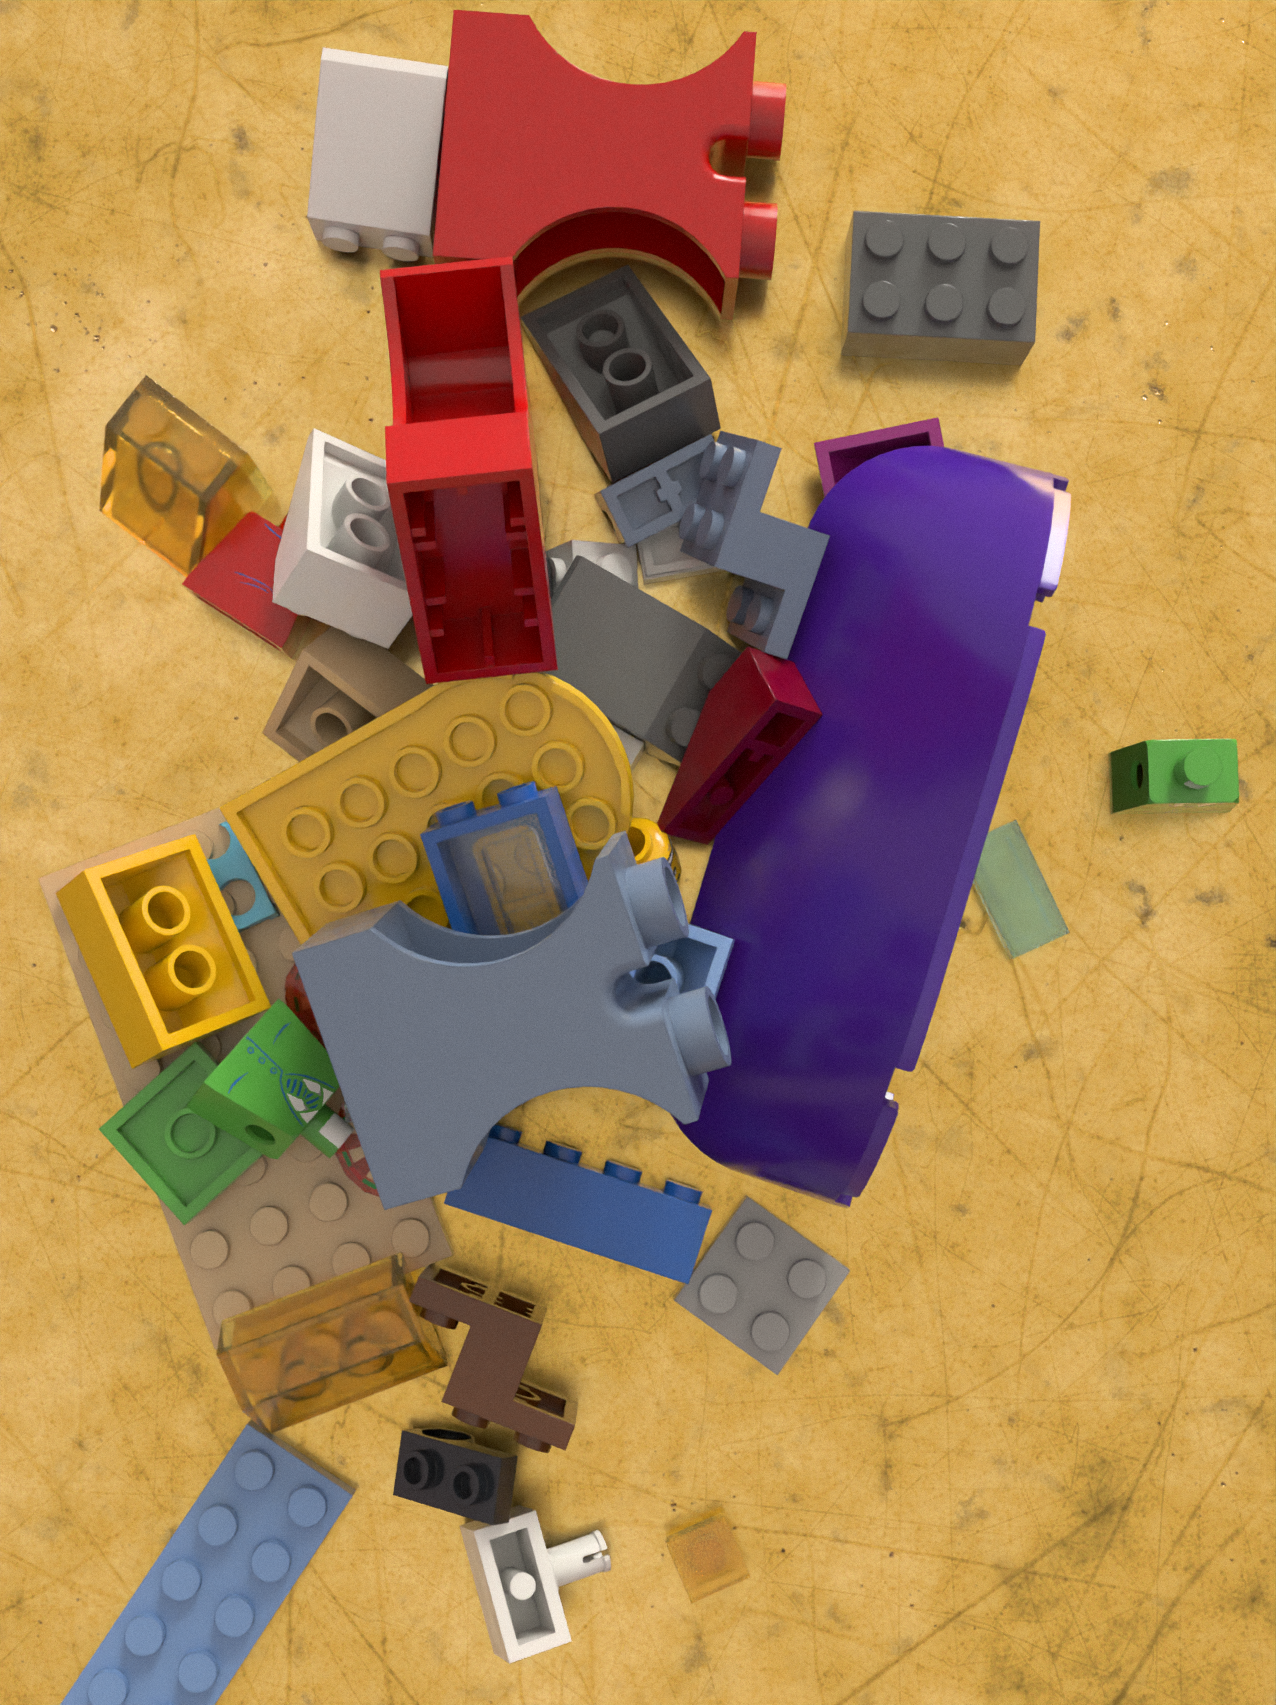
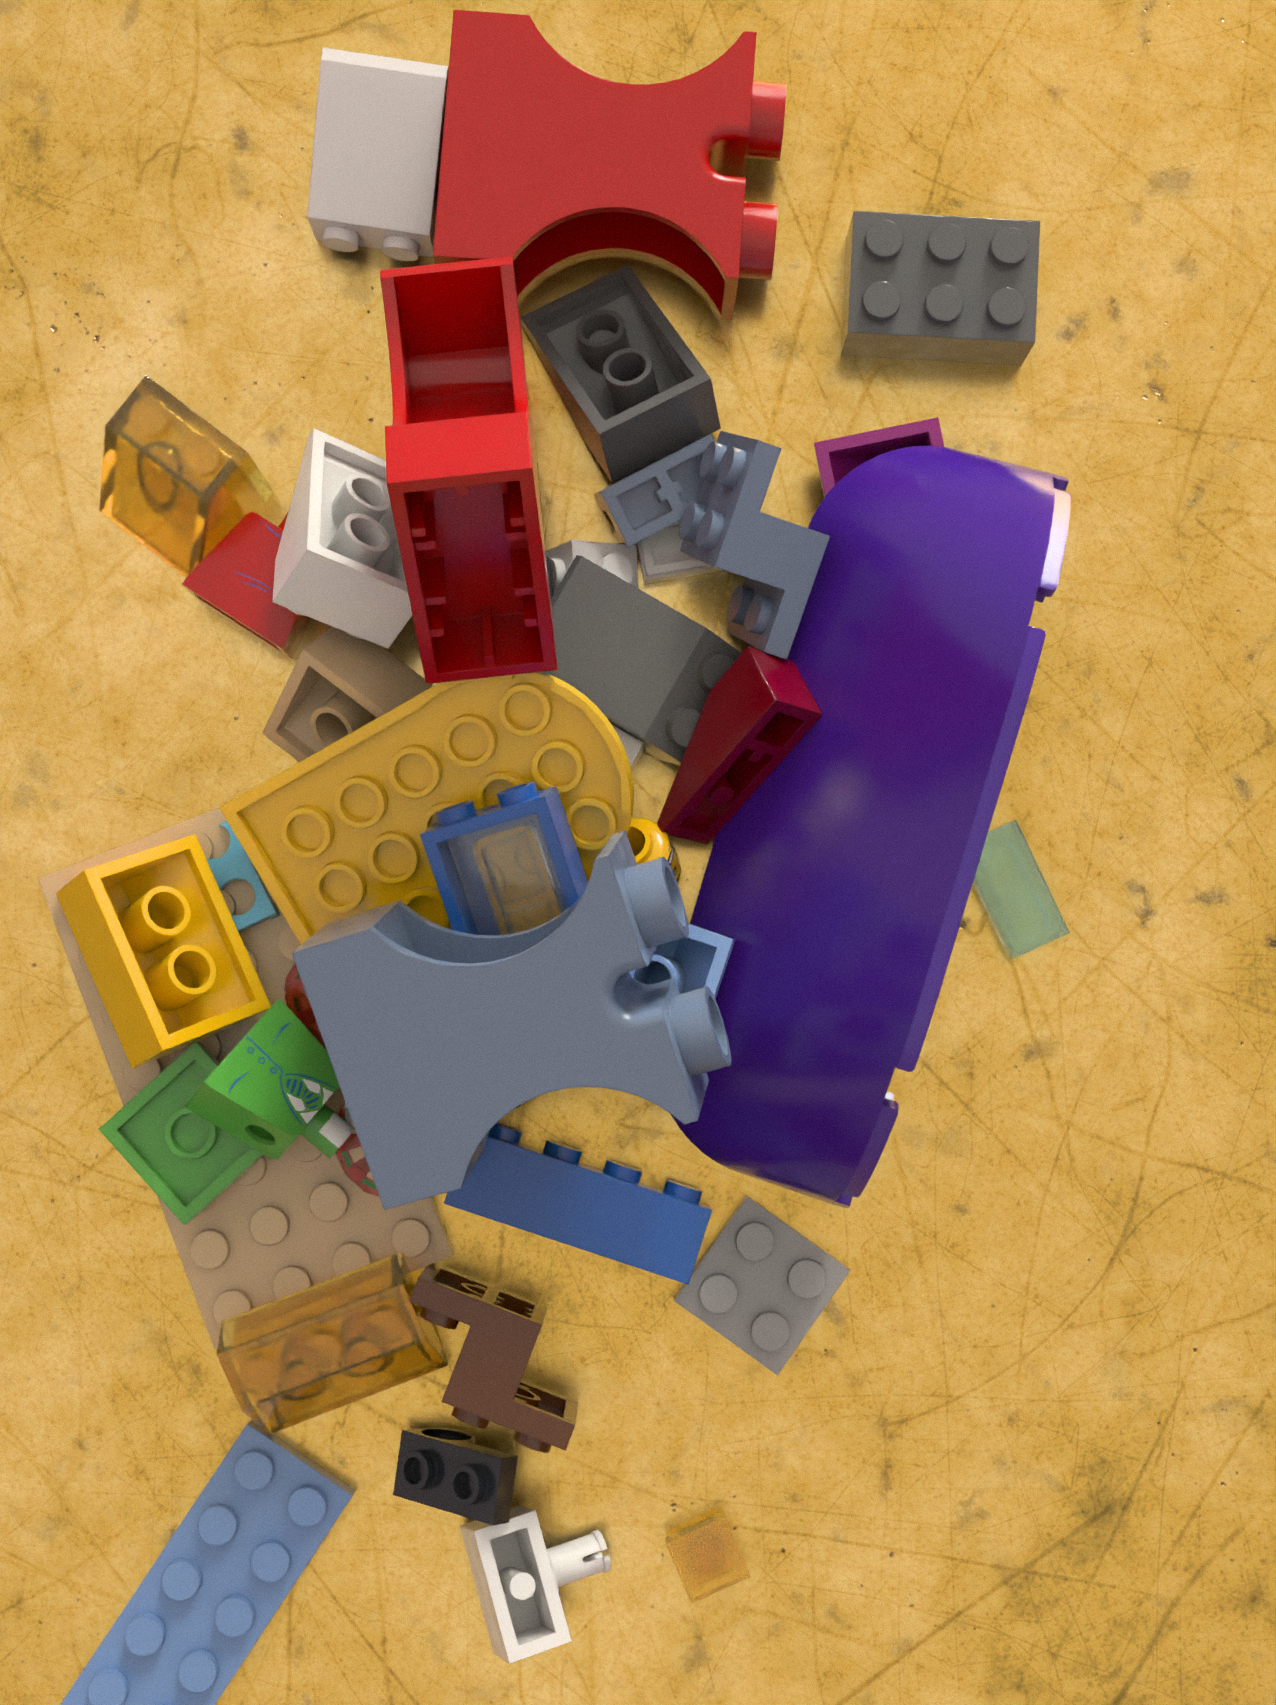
(1176, 777): bright green torso -> none

